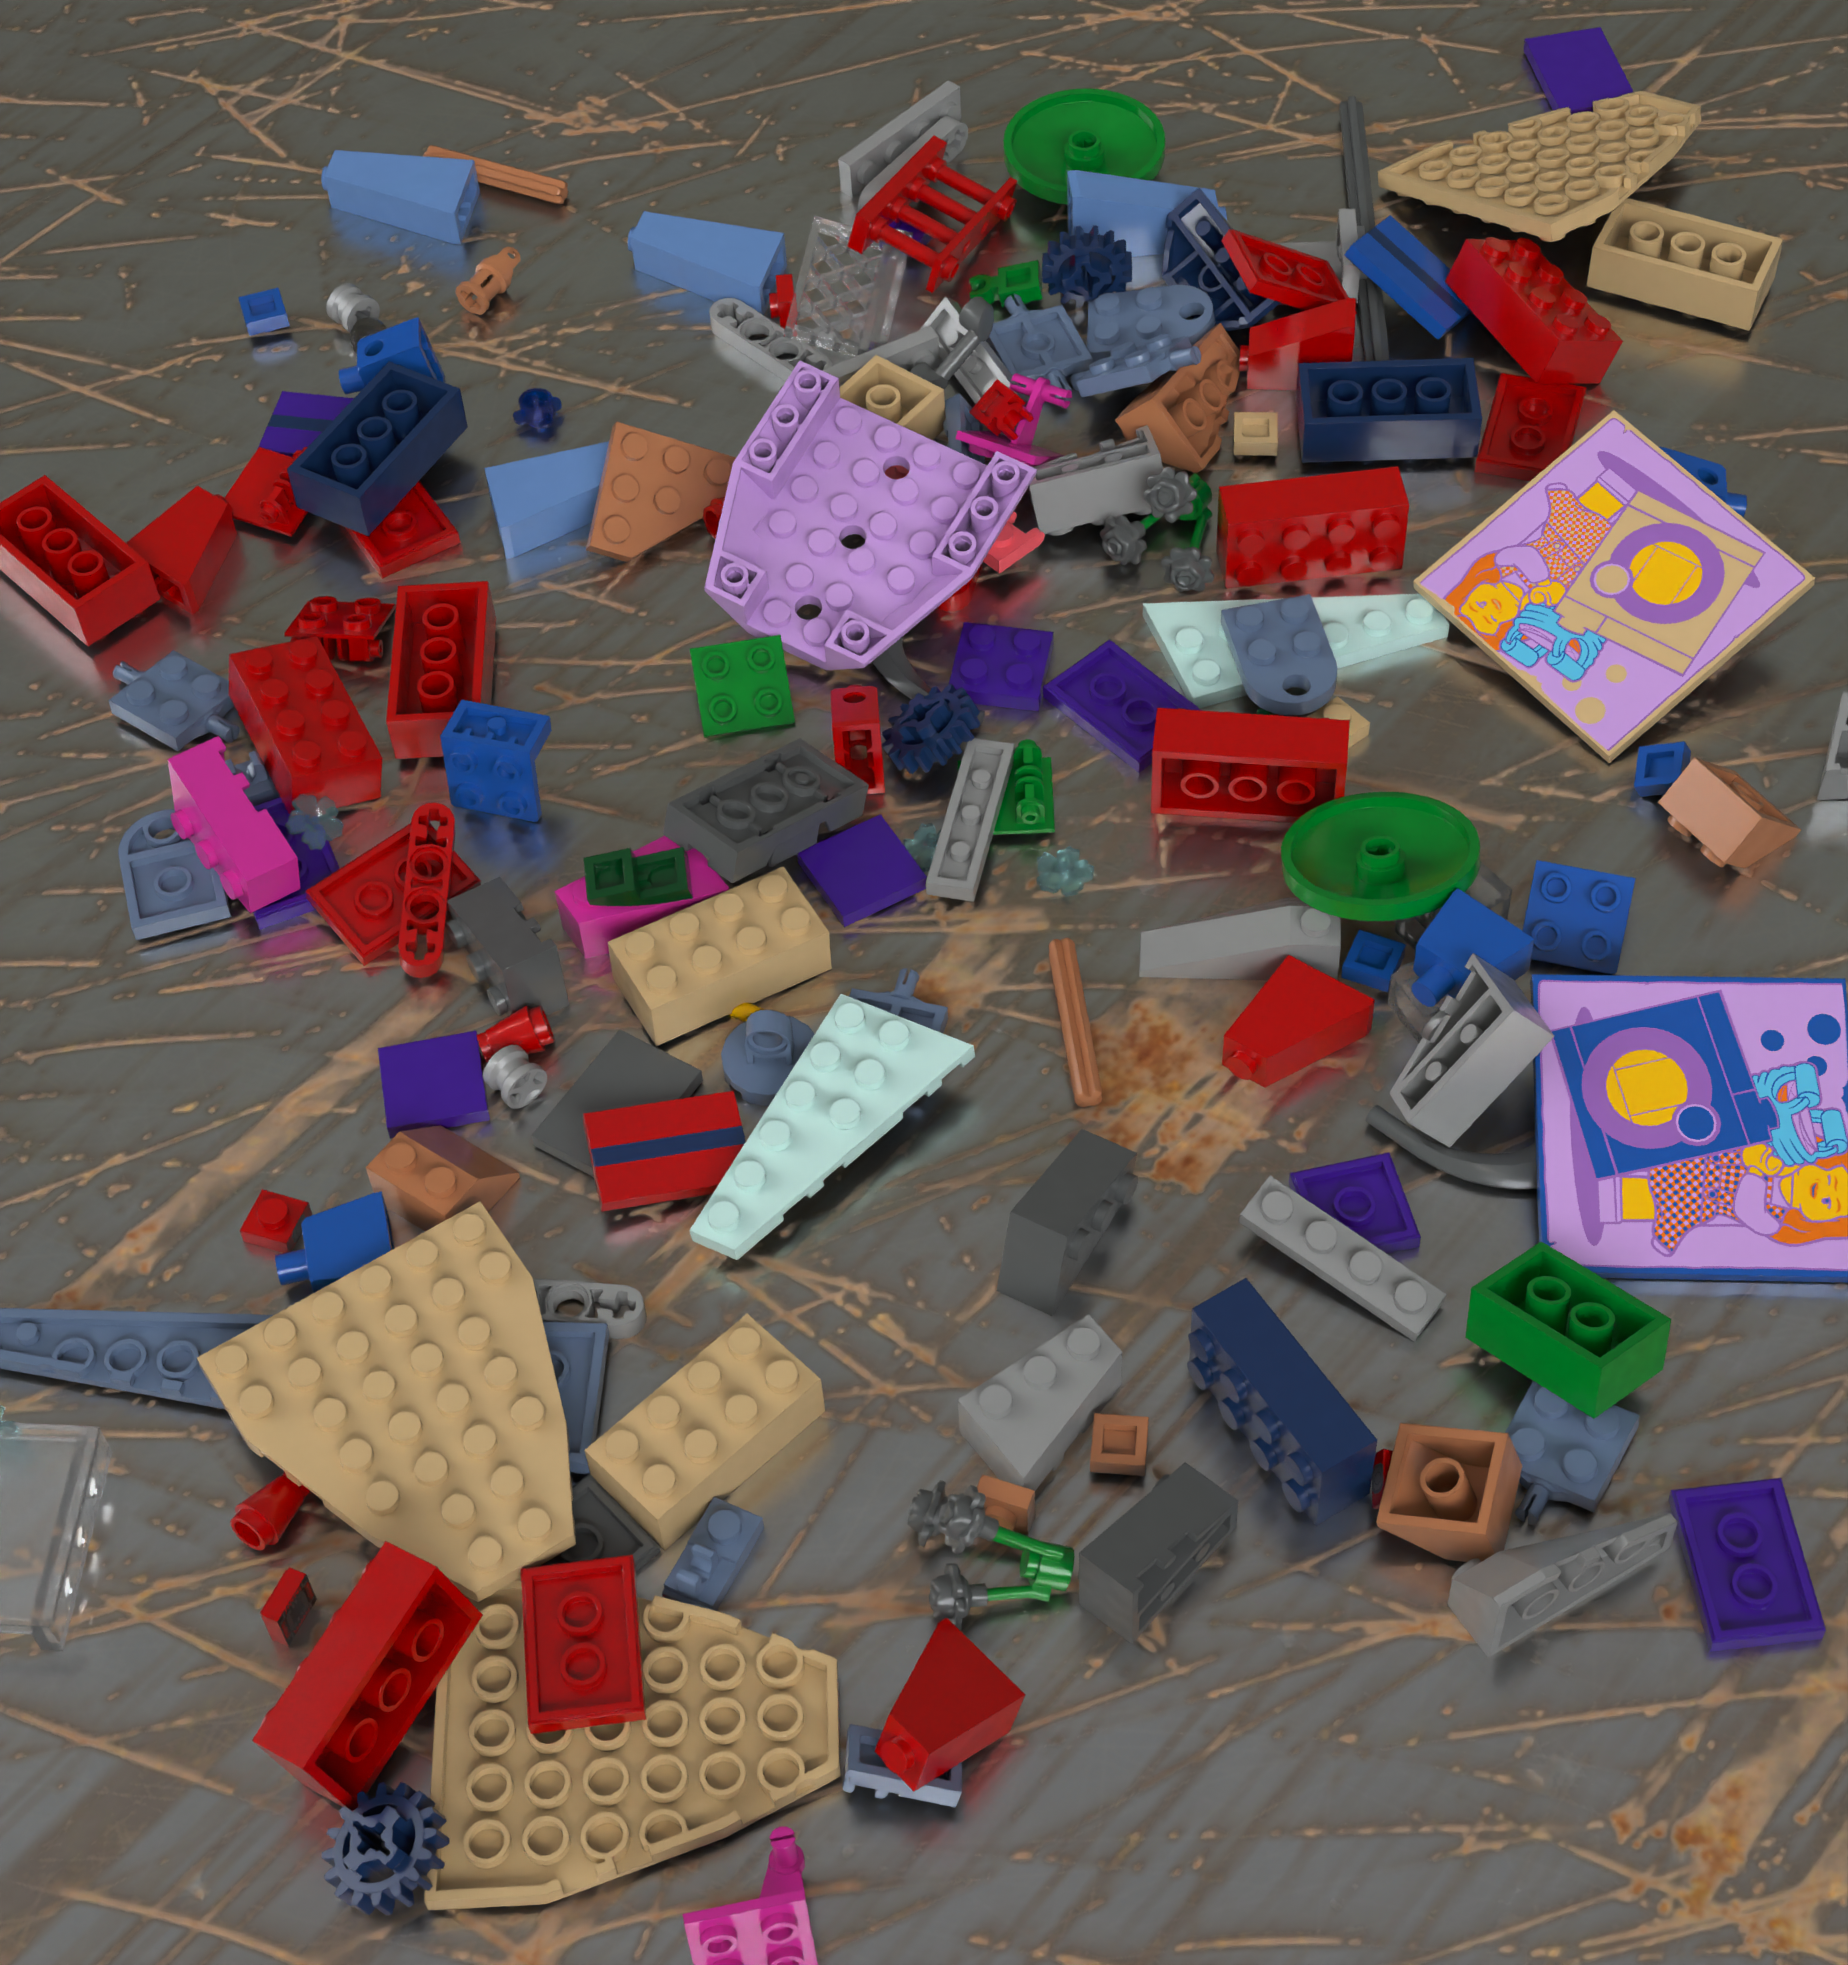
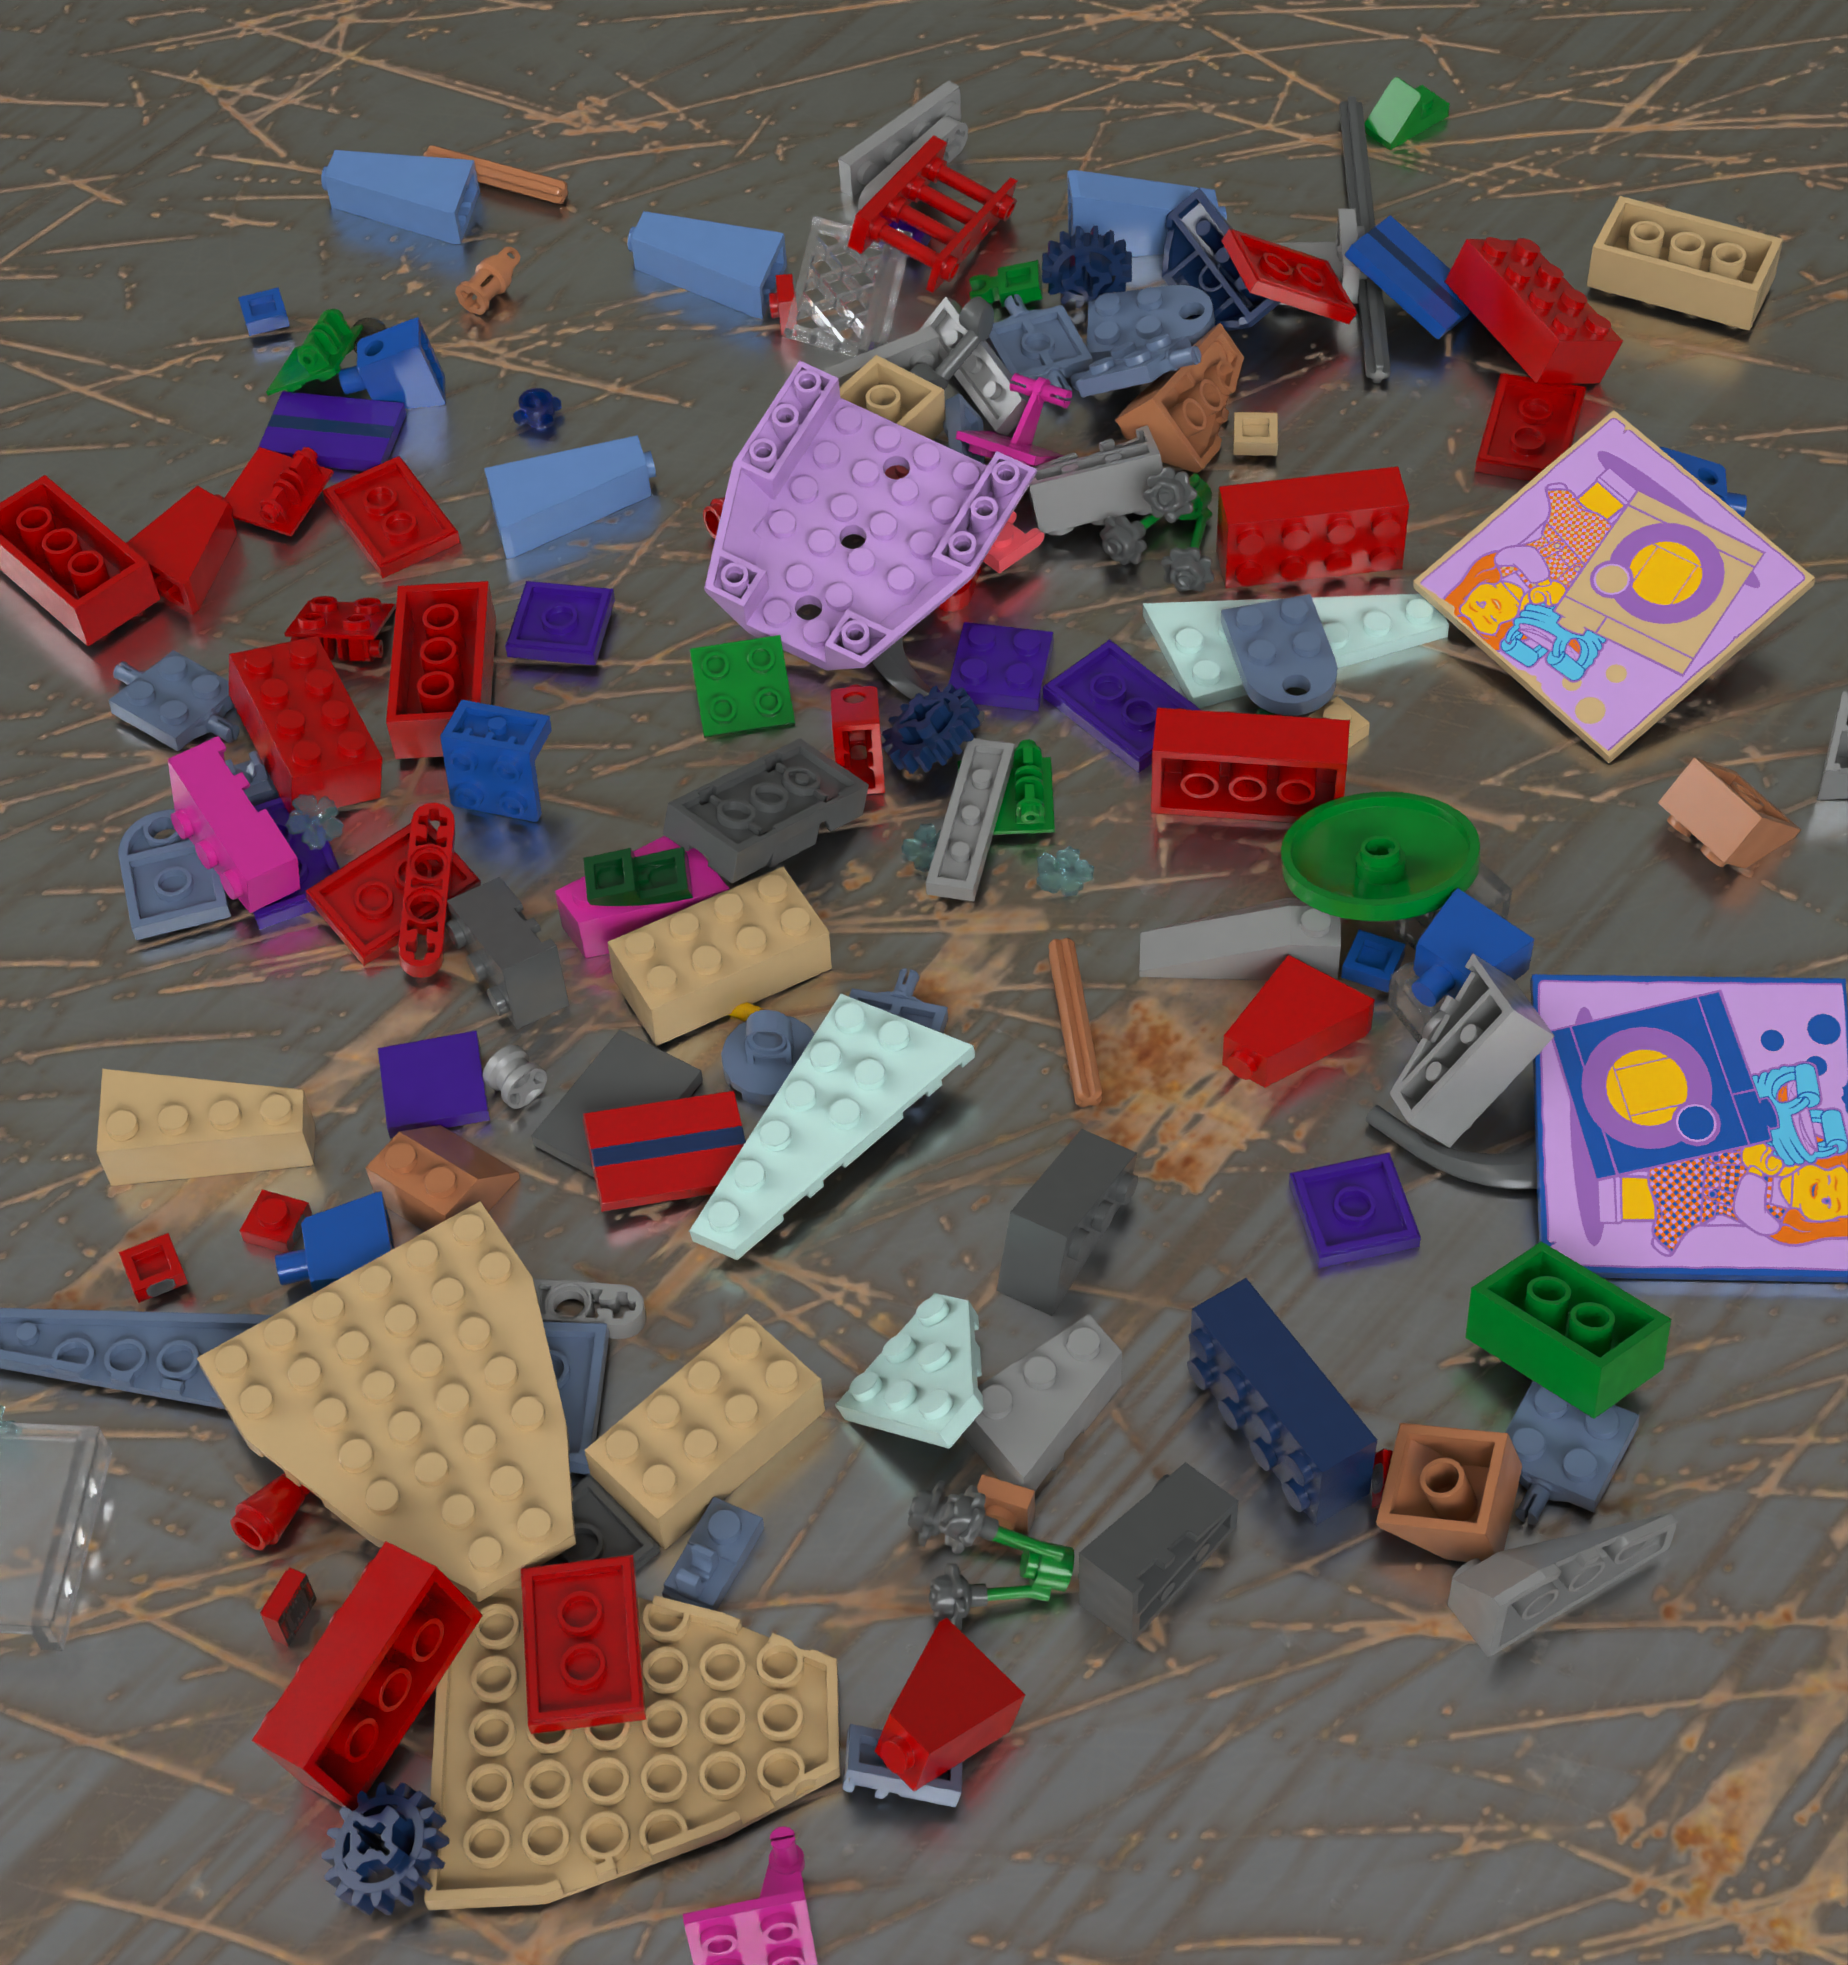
(153, 1267): none -> red plate
(198, 1128): none -> tan wedge
(319, 354): none -> green hinge
(349, 304): light grey wheel -> none
(378, 448): dark blue brick -> none
(523, 1028): red cone -> none
(560, 623): none -> dark purple plate
(652, 490): nougat plate -> none
(764, 351): light grey beam -> none
(862, 870): dark purple tile -> none
(923, 1377): none -> light aqua plate
(1001, 410): red plate -> none
(1083, 133): green dish -> none
(1119, 1444): nougat plate -> none
(1304, 337): red slope -> none
(1342, 1258): light grey plate -> none
(1388, 410): dark blue brick -> none
(1404, 113): none -> green slope
(1550, 167): tan wing -> none
(1576, 69): dark purple tile -> none
(1578, 916): blue bracket -> none
(1660, 767): blue plate -> none
(1746, 1565): dark purple tile -> none

